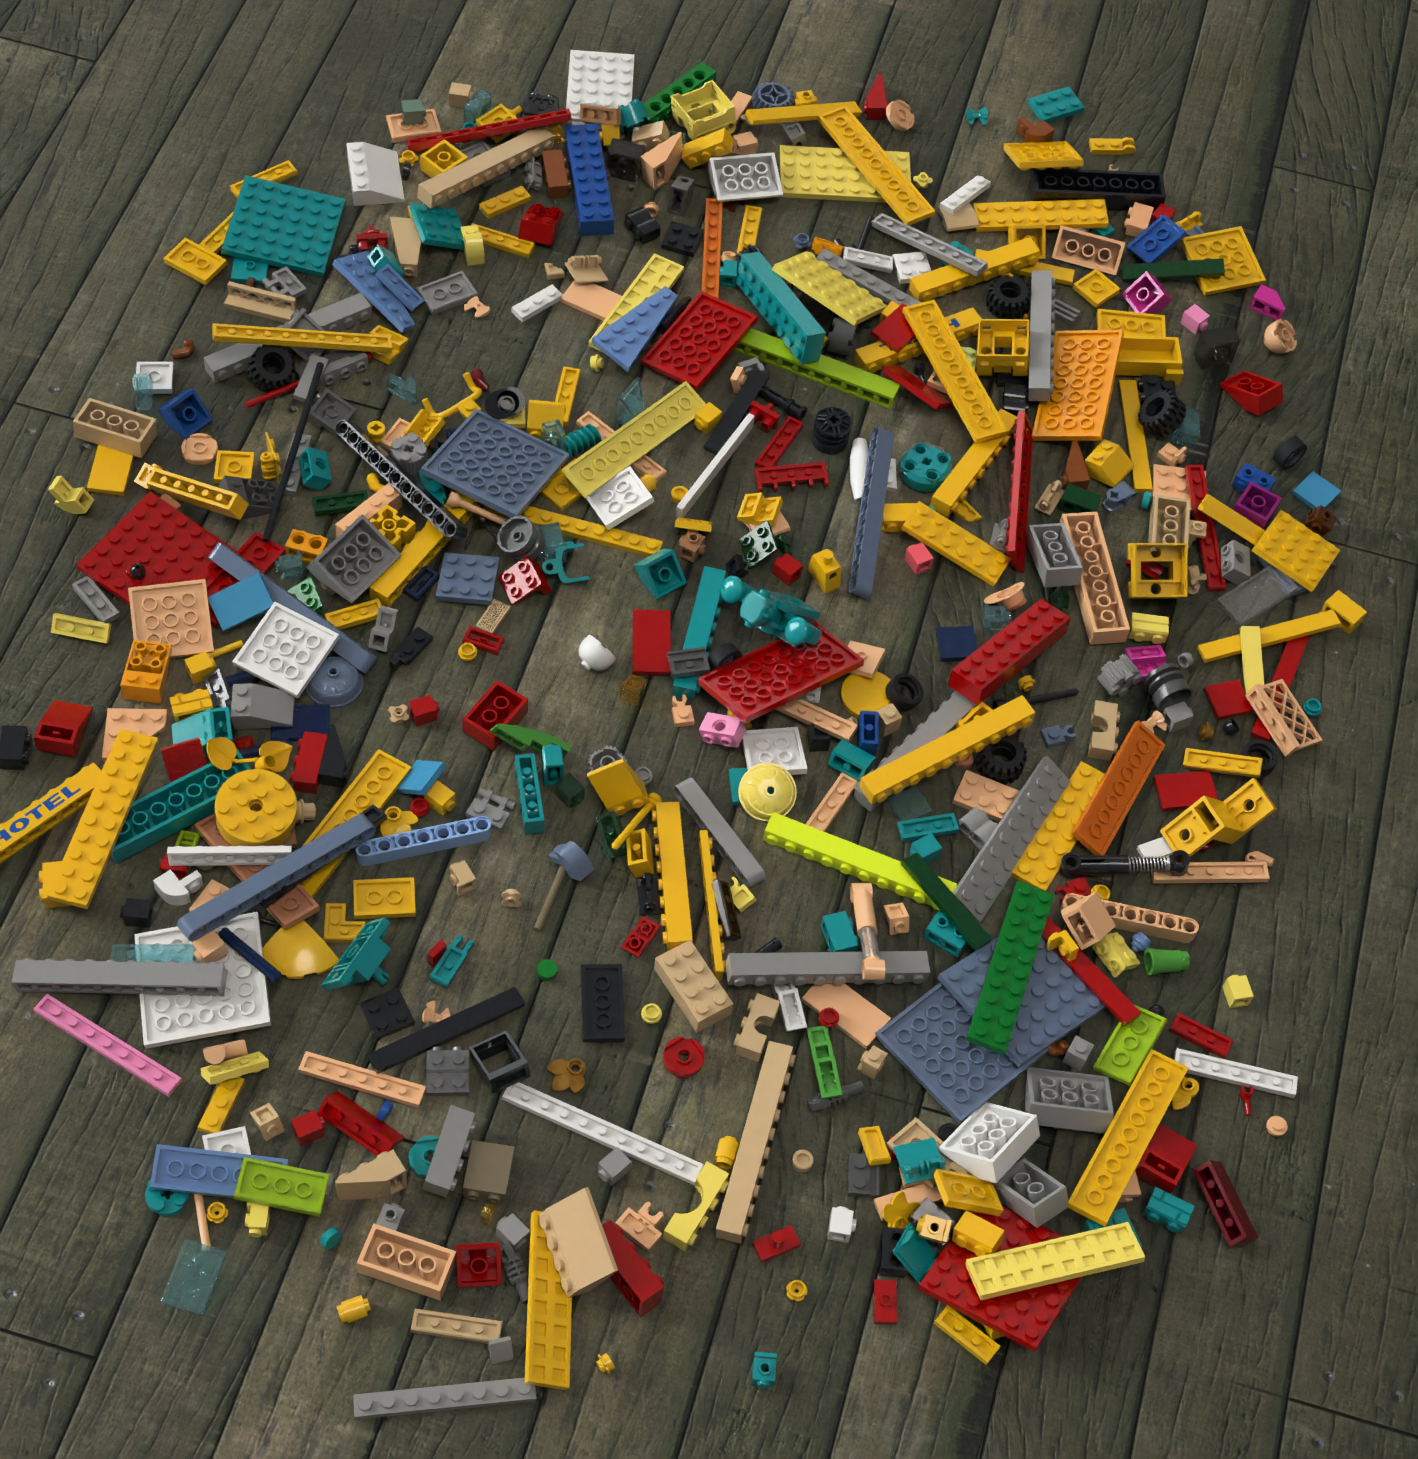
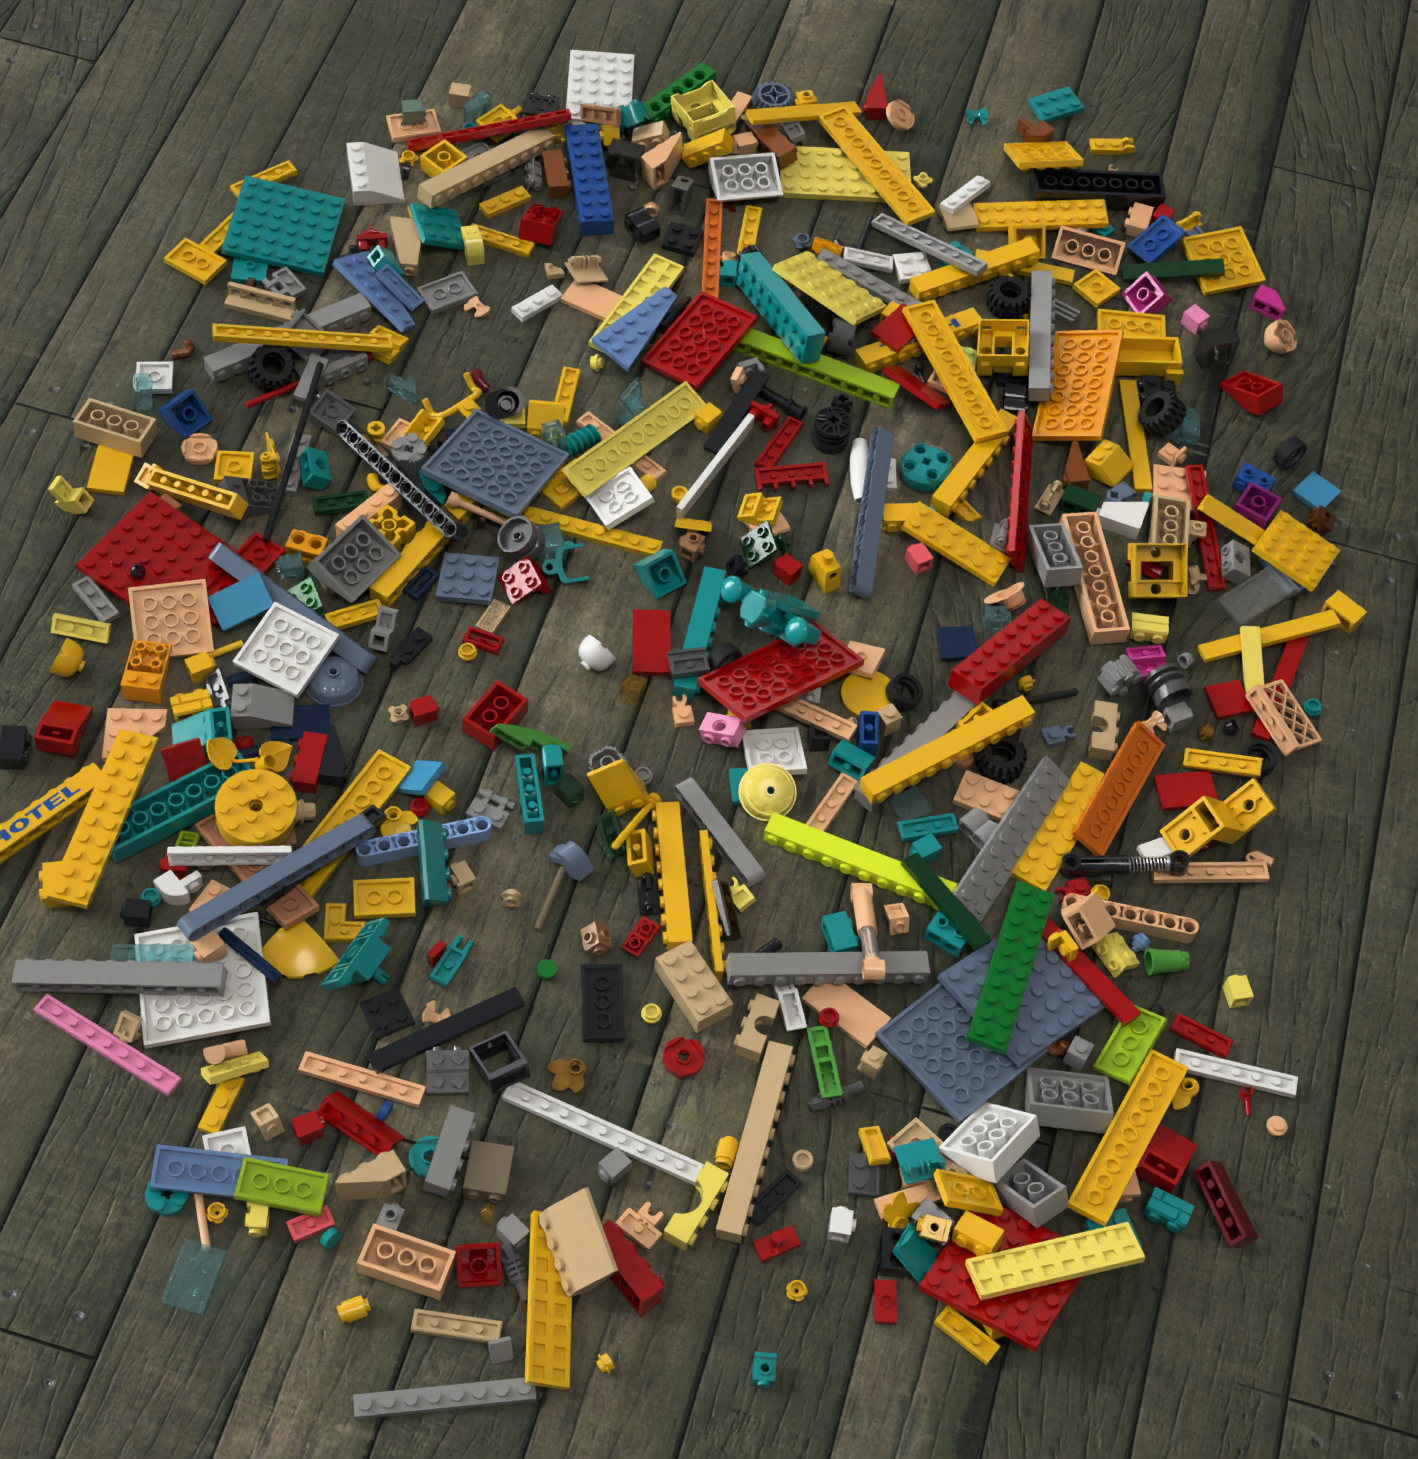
(68, 660): none -> yellow cylinder
(128, 1027): none -> tan bracket
(151, 894): none -> teal plate
(309, 1225): none -> coral plate
(432, 863): none -> teal slope
(596, 938): none -> medium nougat brick
(771, 141): none -> dark orange brick
(774, 1197): none -> black tile
(842, 401): none -> black gear
(1123, 517): none -> white slope

